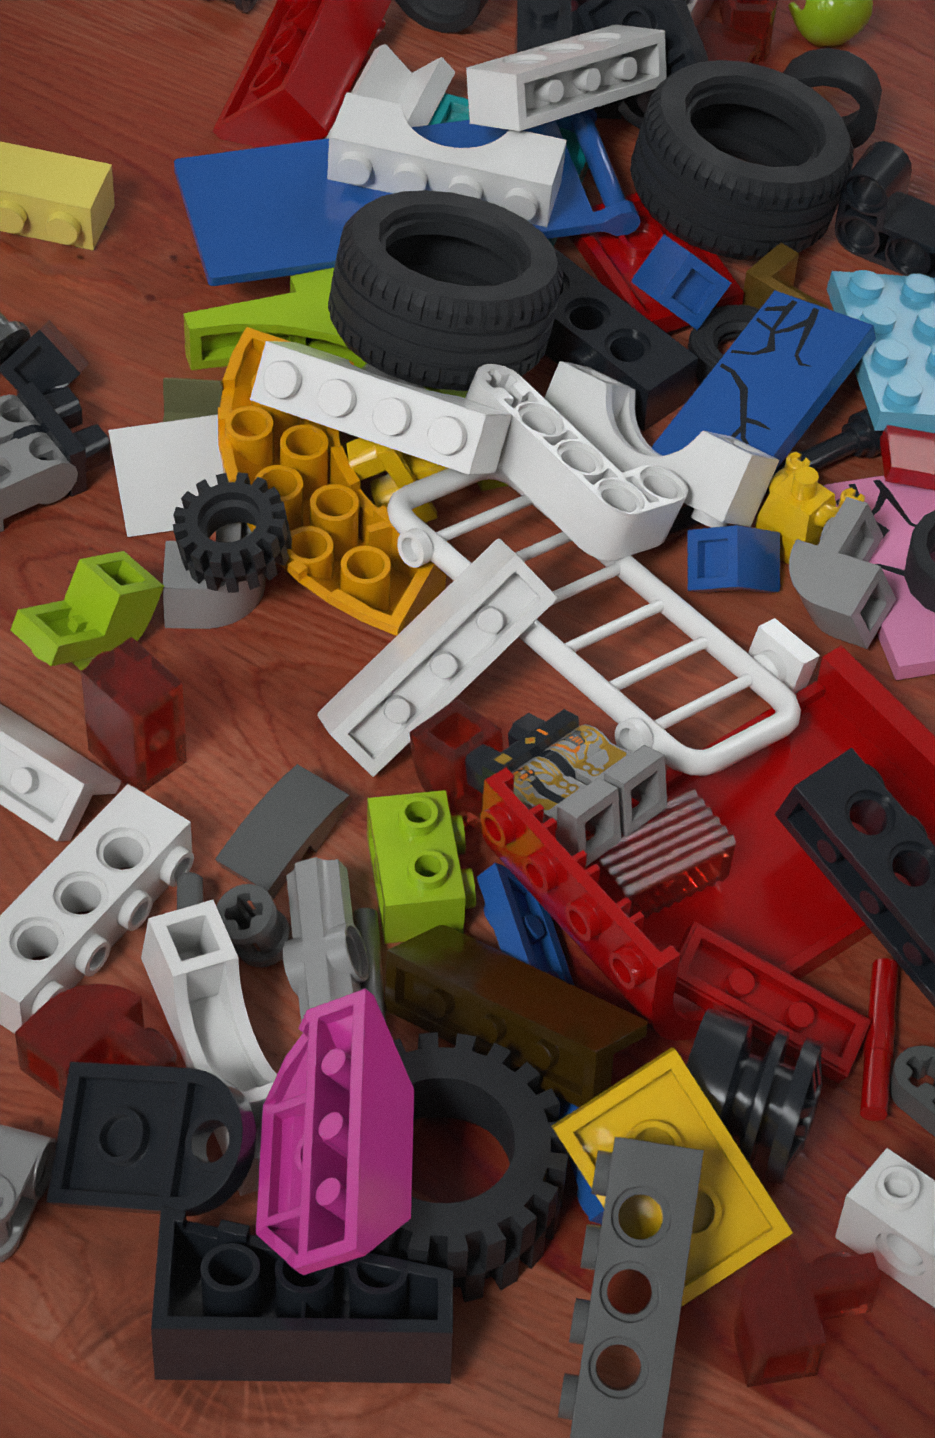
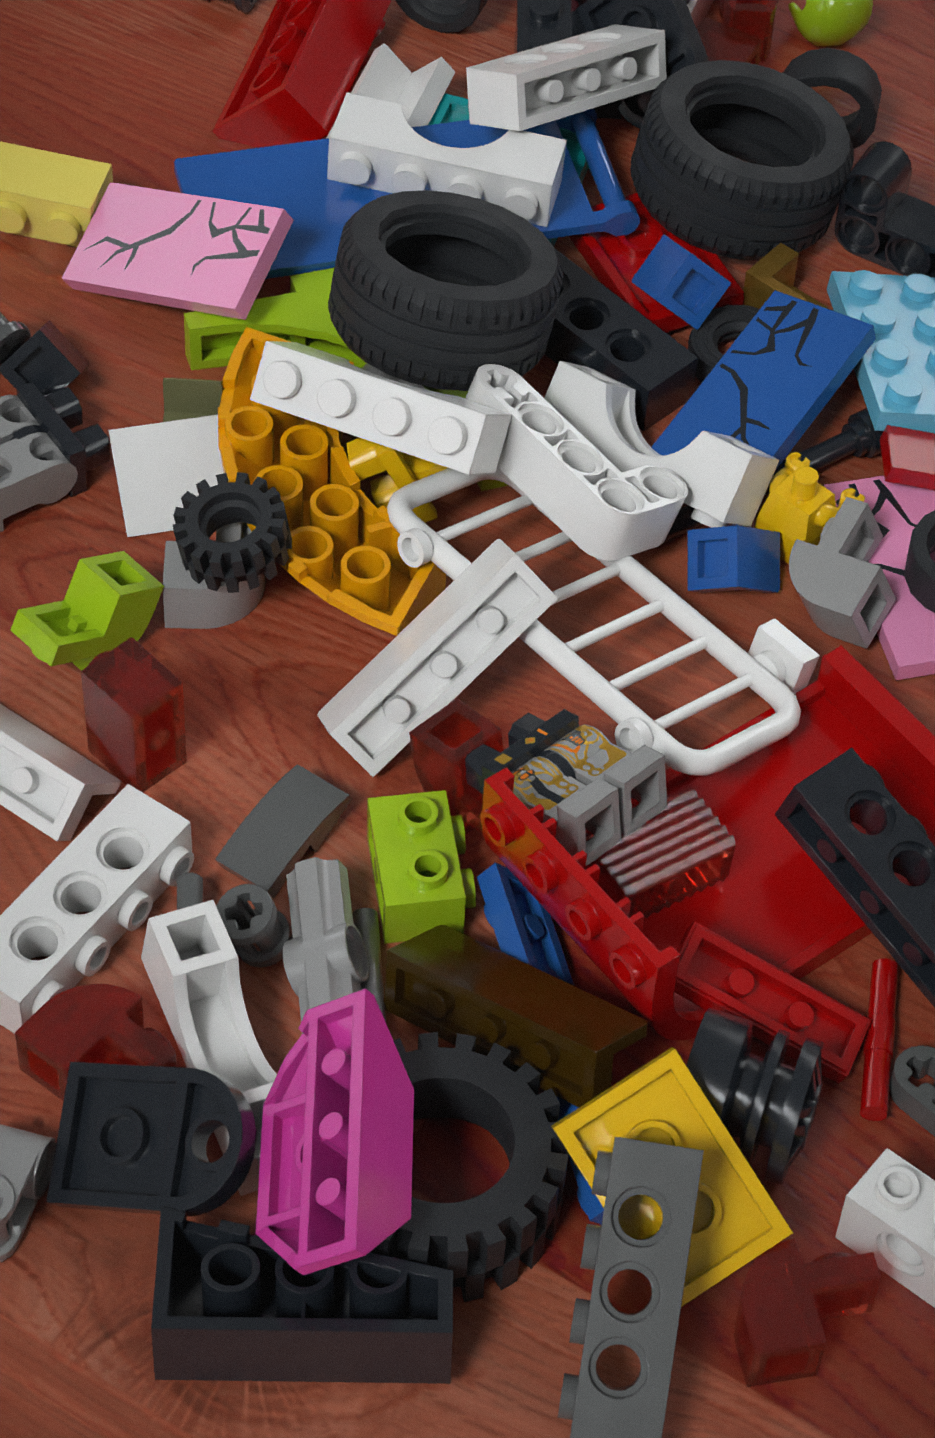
(178, 250): none -> bright pink tile

